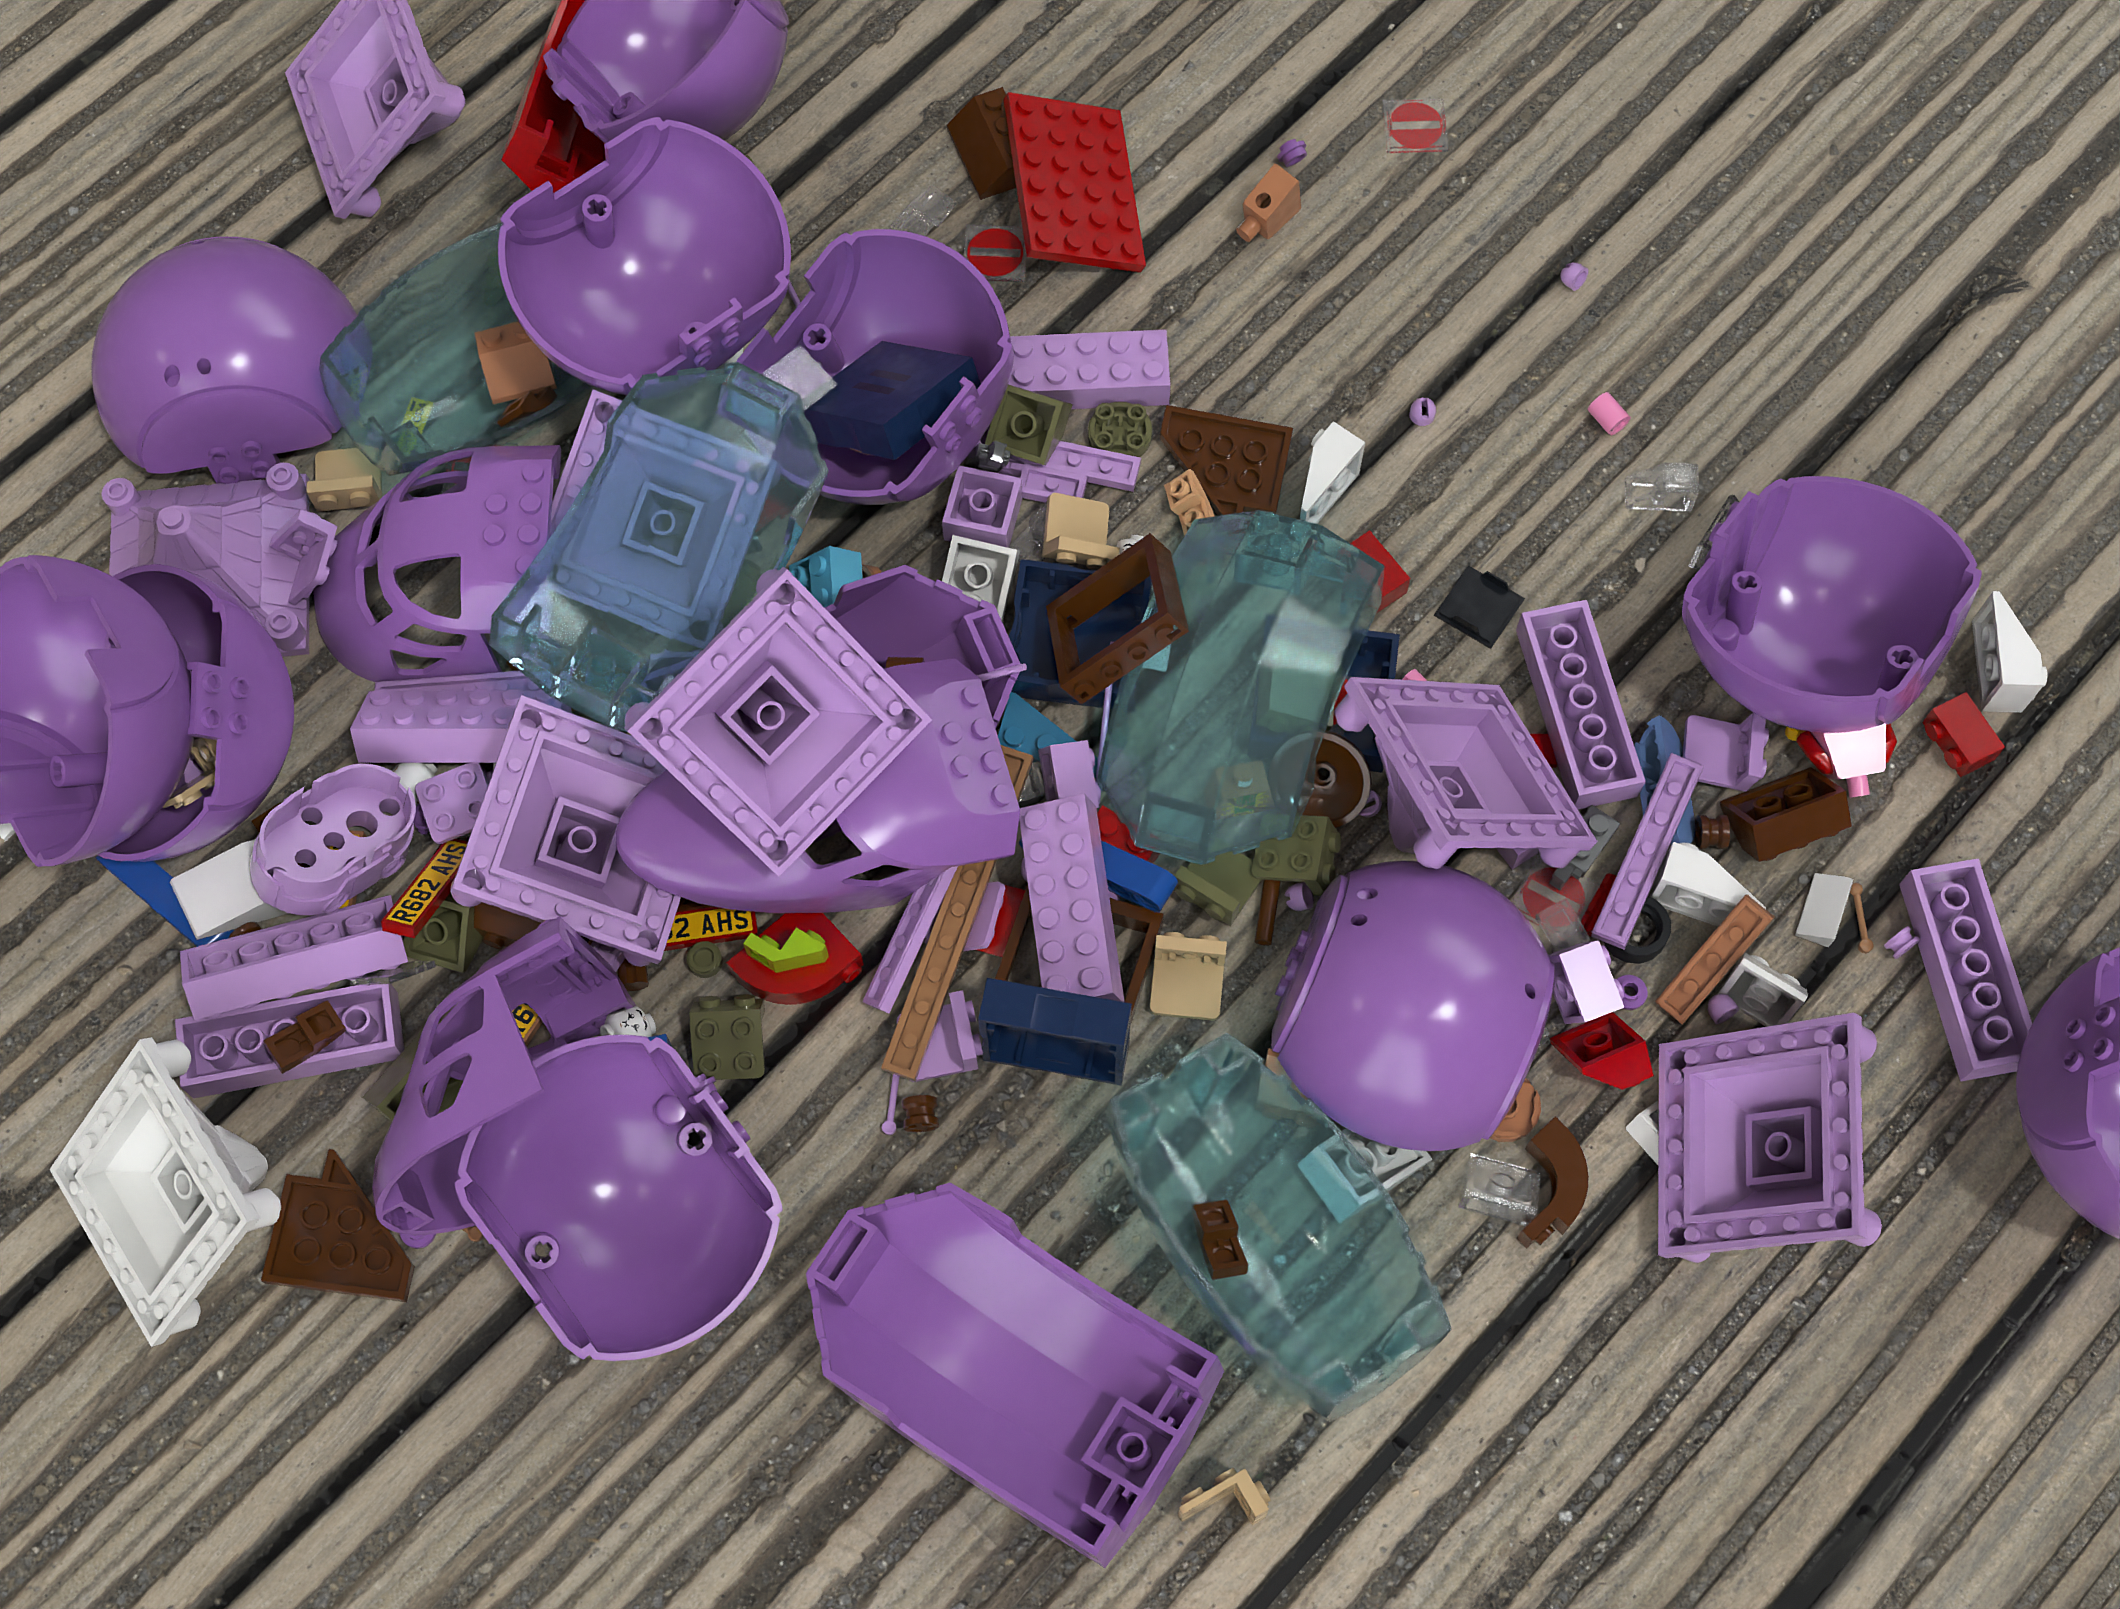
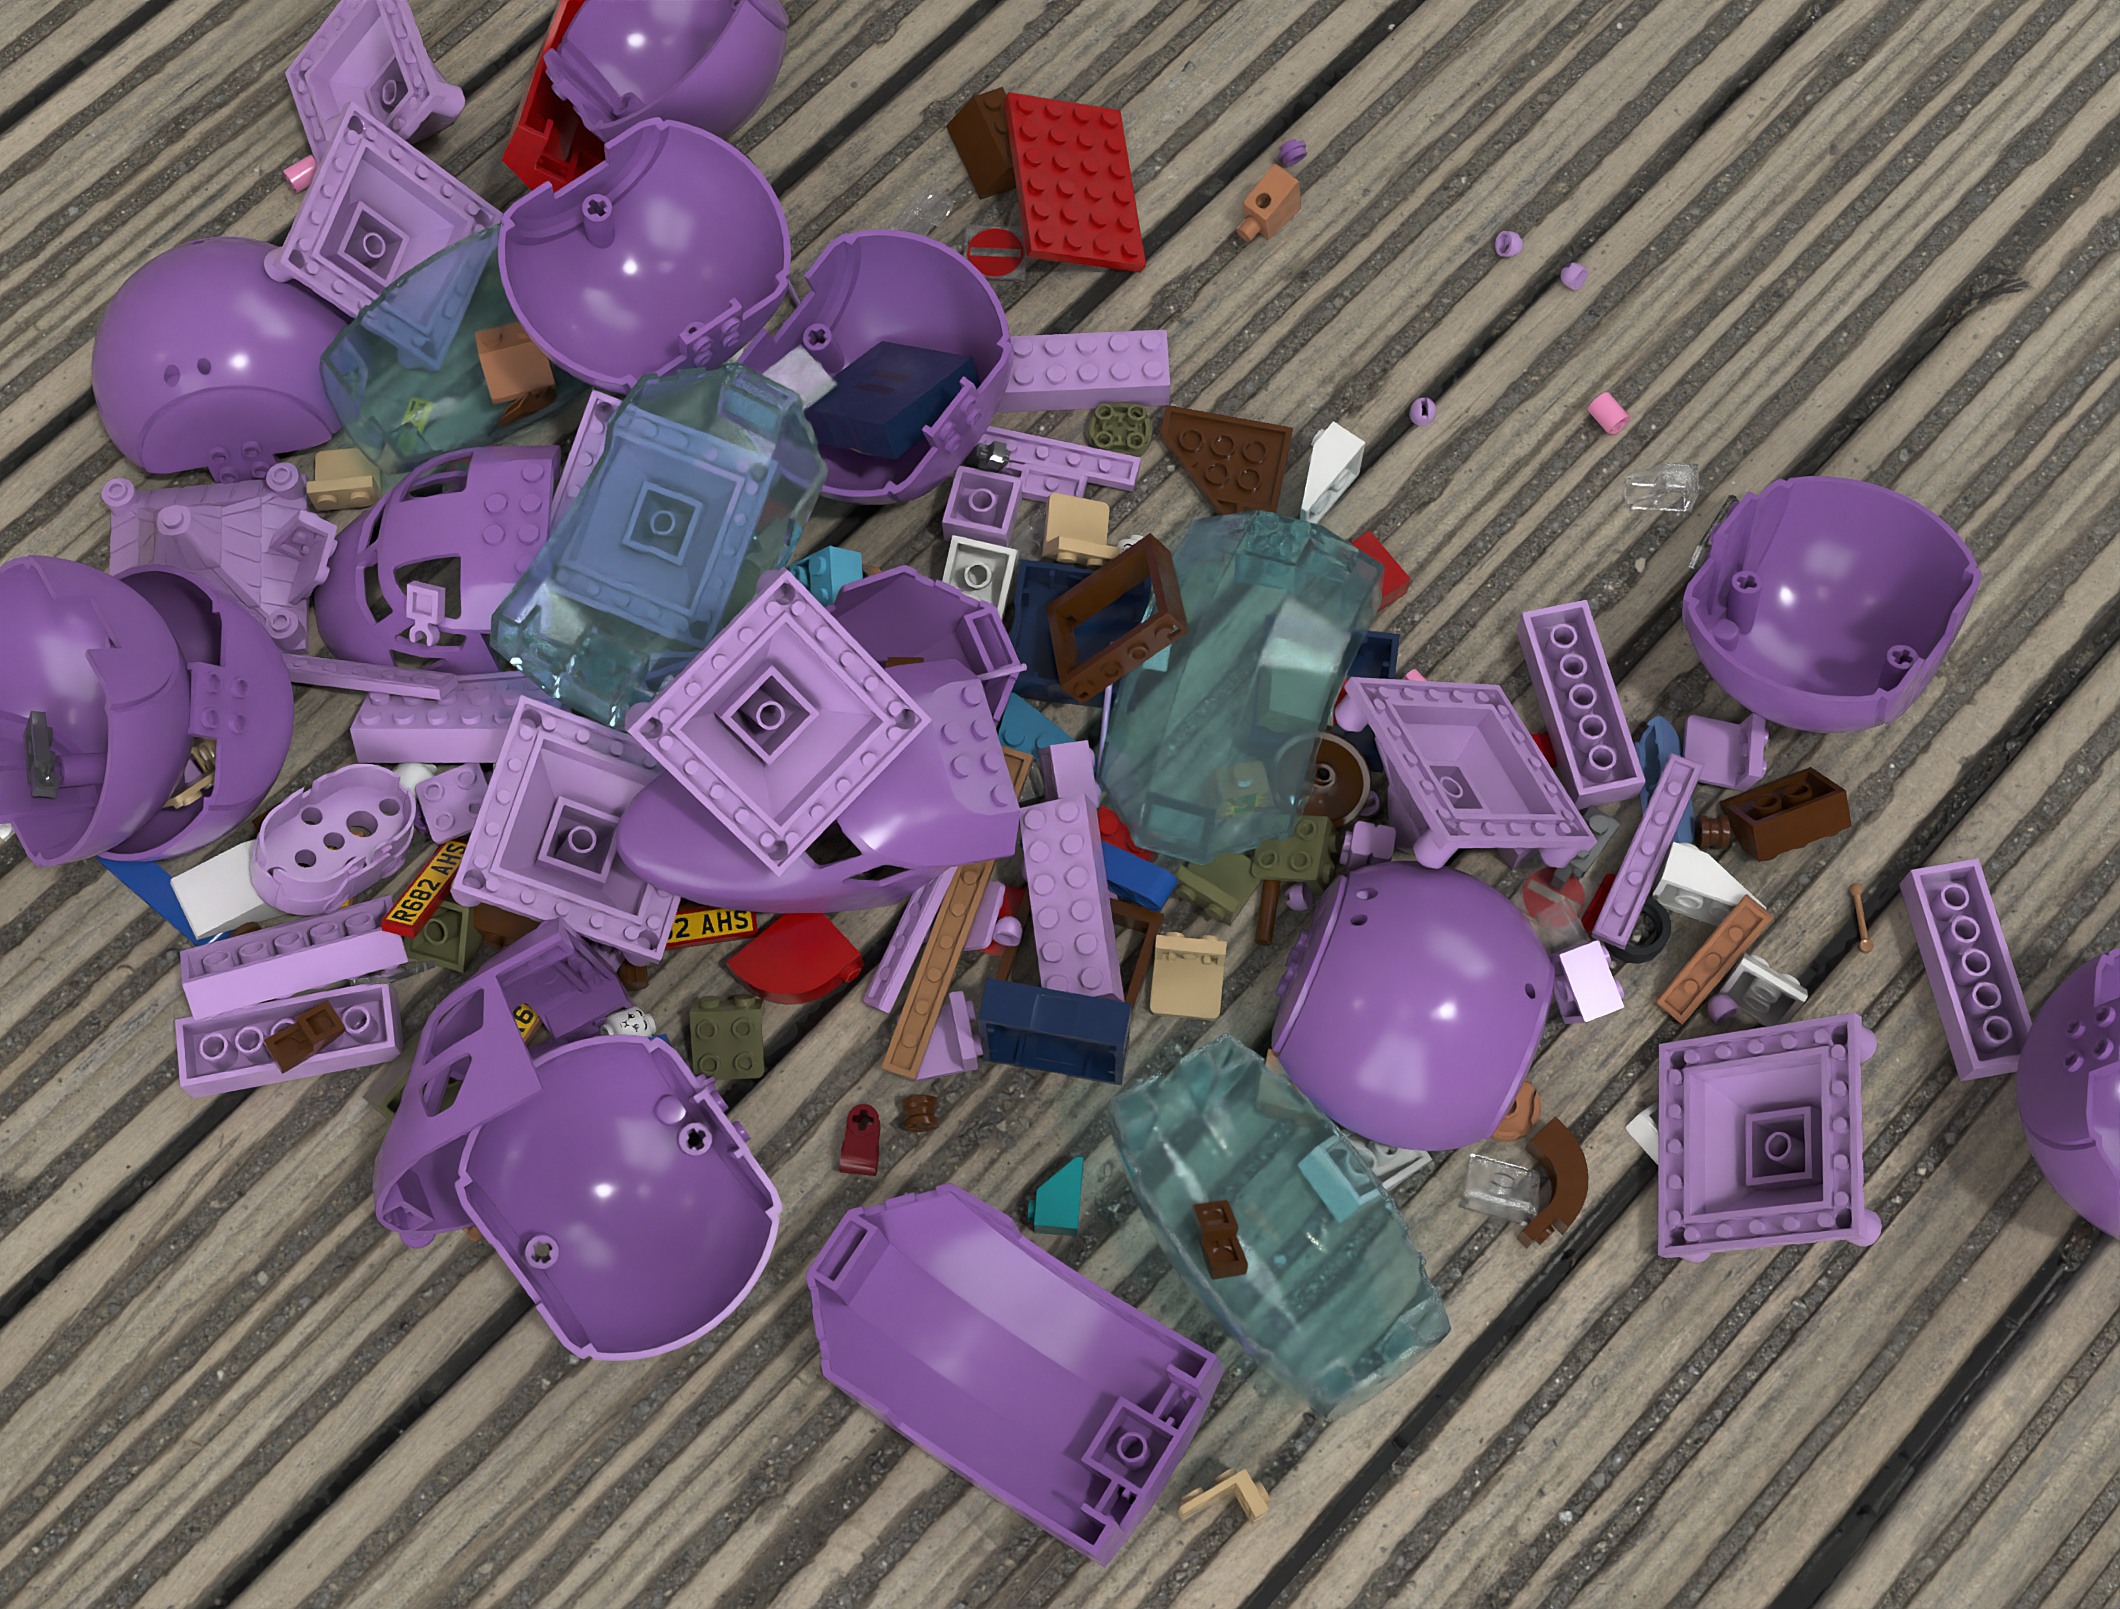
(39, 758): none -> dark grey hinge
(161, 1188): white piece -> none
(301, 173): none -> bright pink piece
(333, 1239): reddish brown wing -> none
(369, 677): none -> lavender tile
(372, 214): none -> lavender piece
(427, 607): none -> lavender plate
(704, 959): olive tile -> none
(798, 951): lime slope -> none
(861, 1147): none -> dark red piece
(889, 1126): lavender hinge -> none
(1007, 931): none -> lavender hinge
(1029, 424): olive slope -> none
(1058, 1202): none -> teal slope
(1188, 499): light nougat slope -> none
(1367, 846): none -> lavender brick
(1415, 125): clear piece -> none
(1480, 606): black piece -> none
(1508, 244): none -> lavender hinge
(1606, 1051): red slope -> none
(1639, 986): medium lavender plate -> none
(1824, 908): white slope -> none
(1848, 754): torso -> none
(1902, 942): lavender bush -> none
(1963, 734): red brick -> none
(2006, 658): white slope -> none

